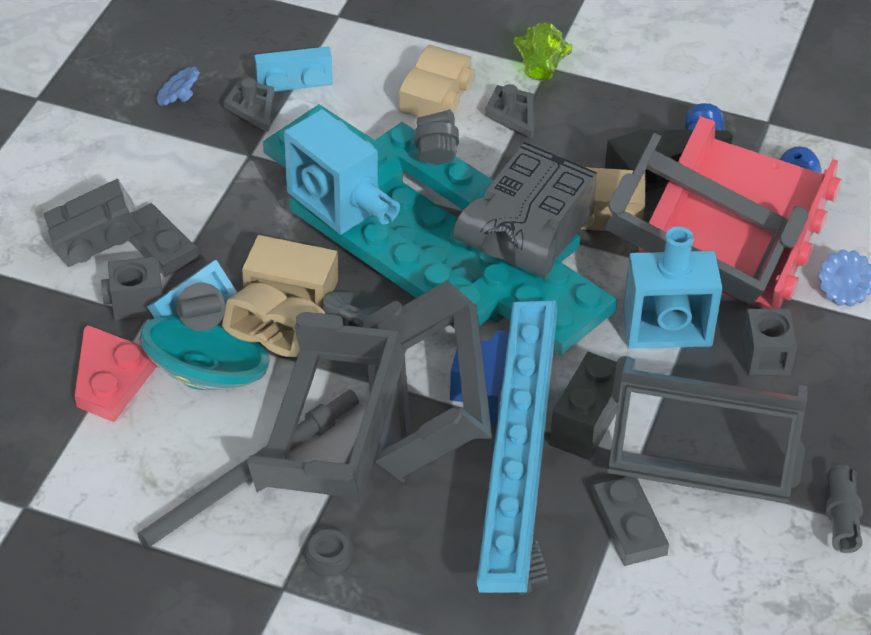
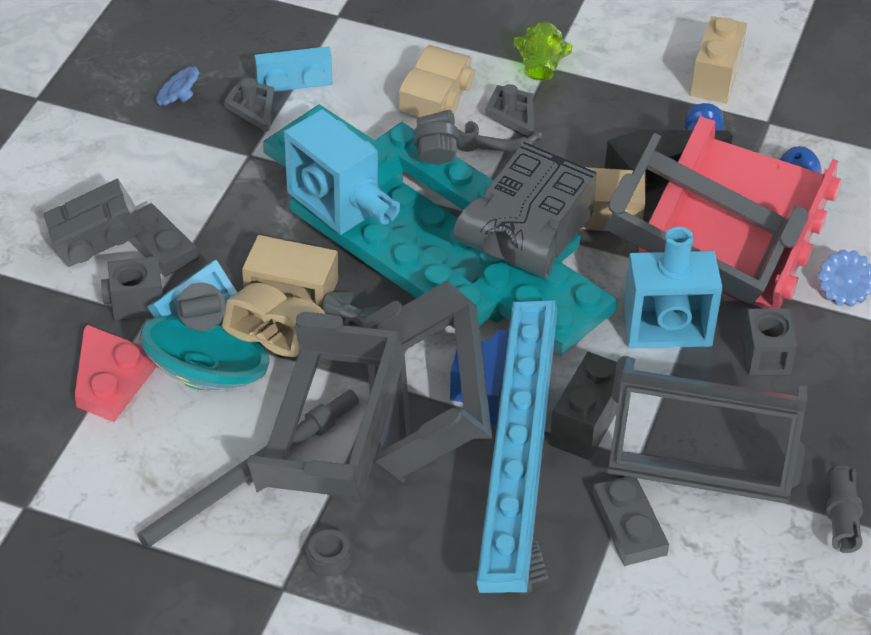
(471, 140): none -> dark grey piece
(718, 59): none -> tan brick

